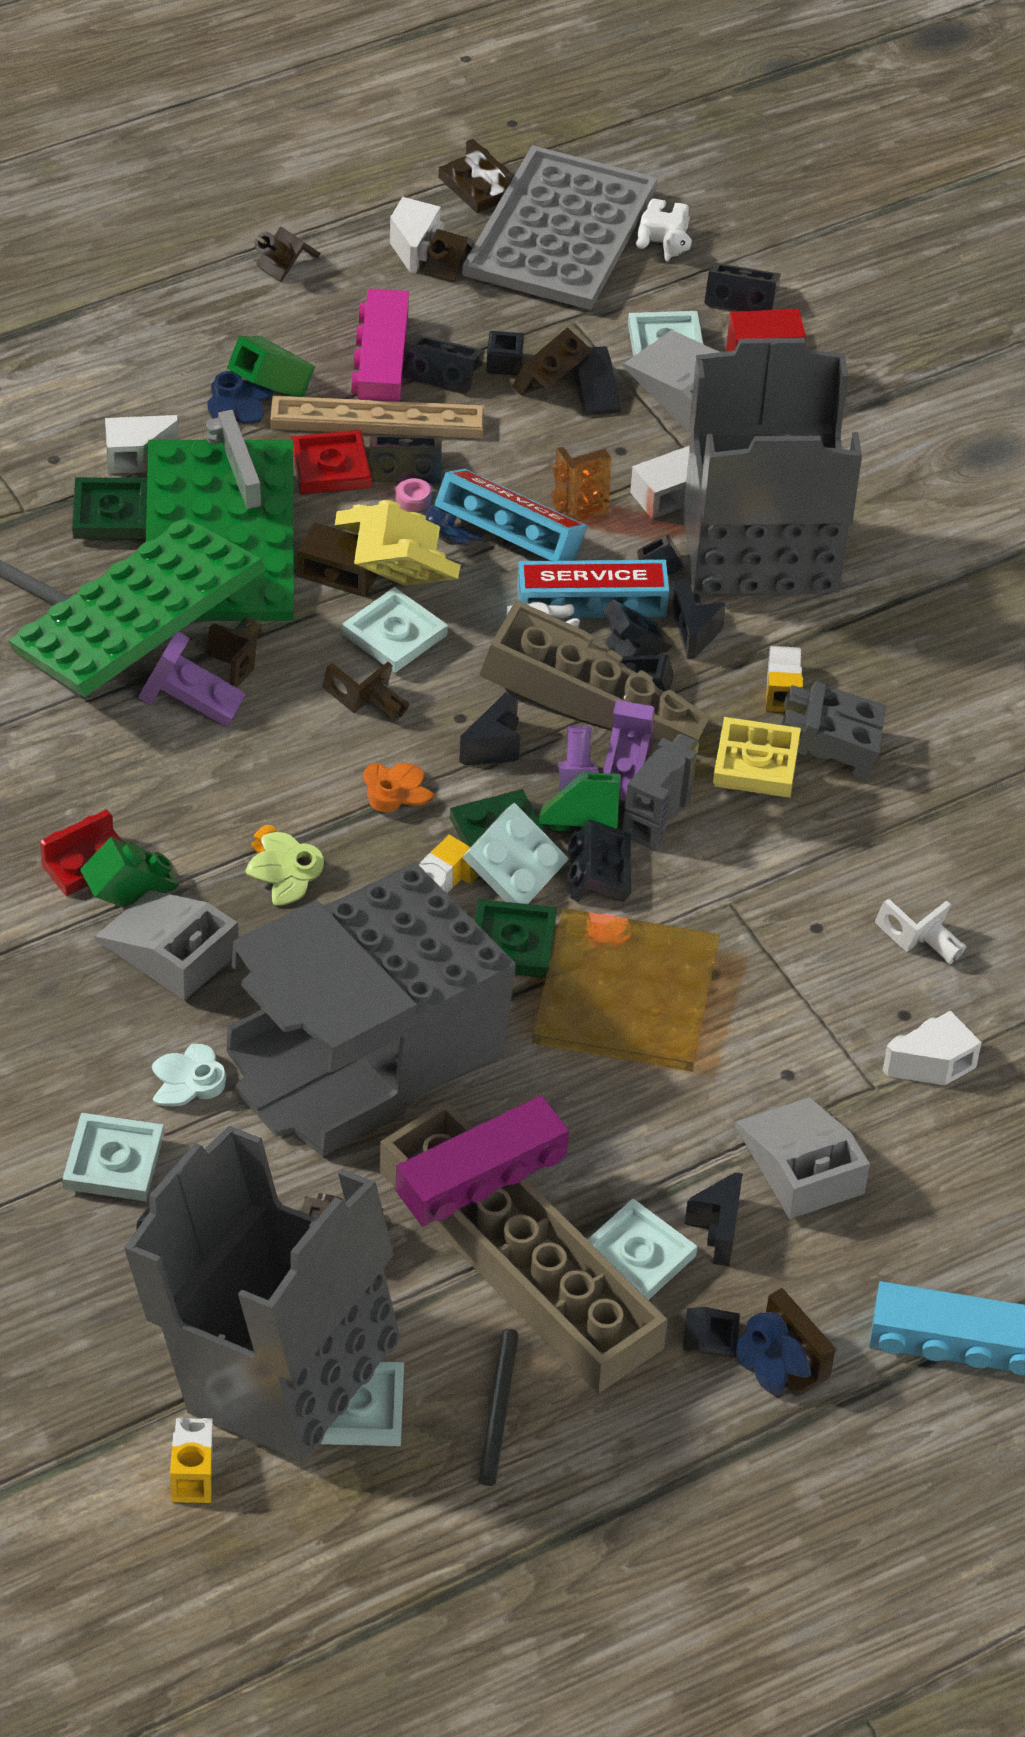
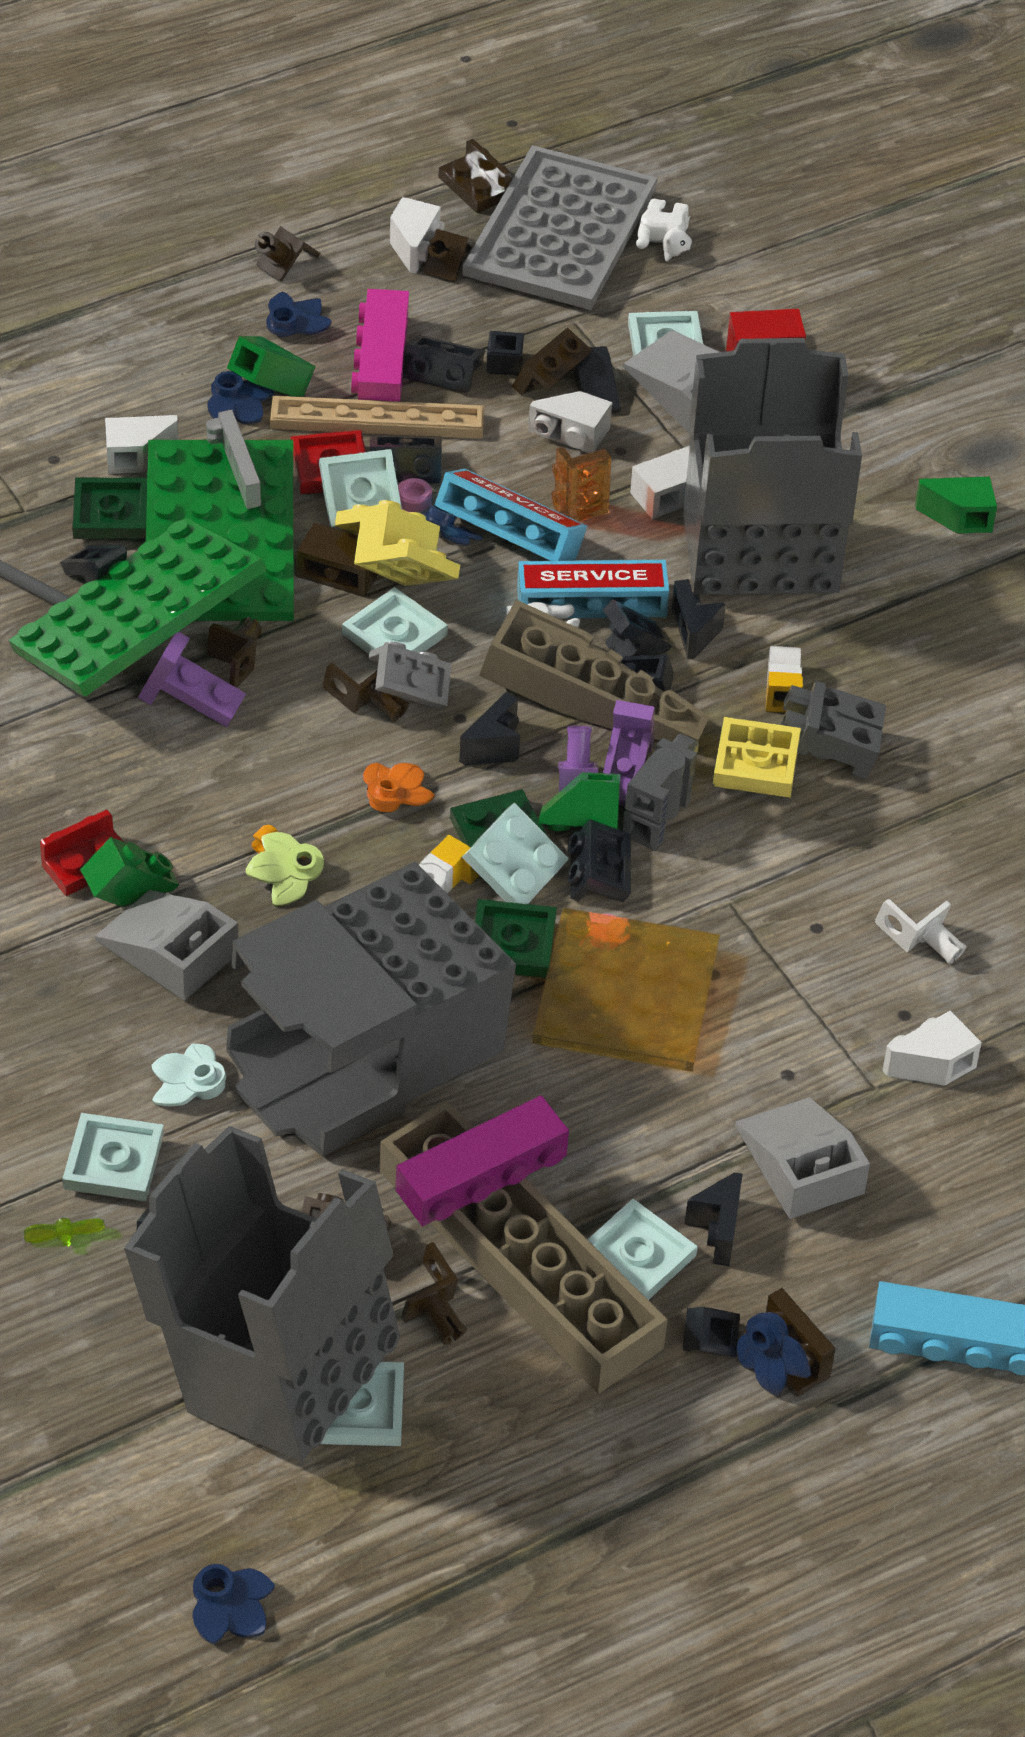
(62, 1230): none -> clear neon green piece
(93, 561): none -> black slope
(192, 1461): yellow leg -> none
(233, 1608): none -> dark blue plate
(295, 317): none -> dark blue plate
(358, 480): none -> light aqua plate
(412, 674): none -> light grey bracket
(434, 1300): none -> dark brown bracket
(498, 1407): pearl dark grey bar -> none
(571, 419): none -> white slope
(662, 549): black slope -> none
(741, 288): black bracket -> none
(958, 503): none -> green slope

